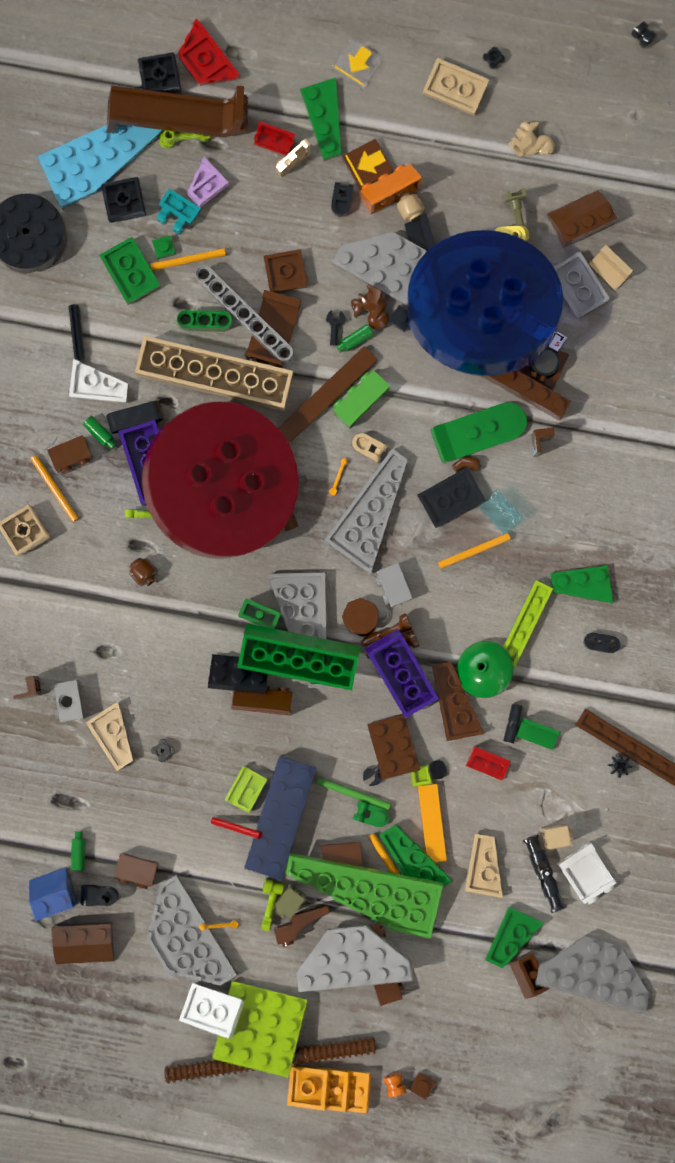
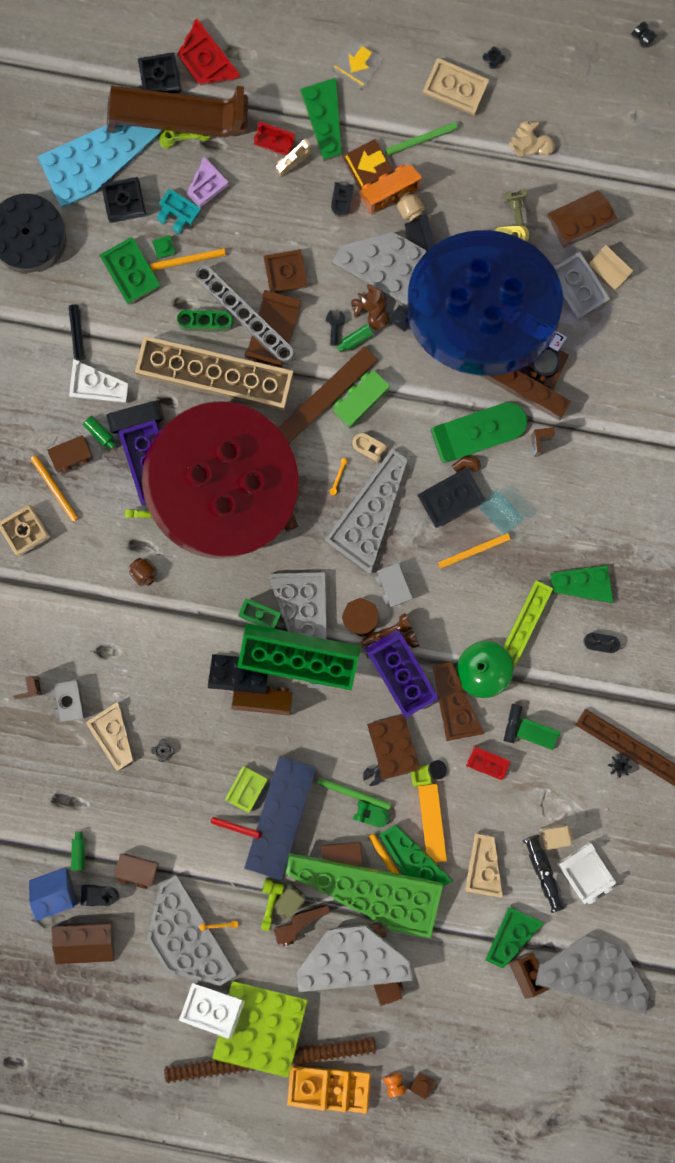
(422, 138): none -> bright green bar

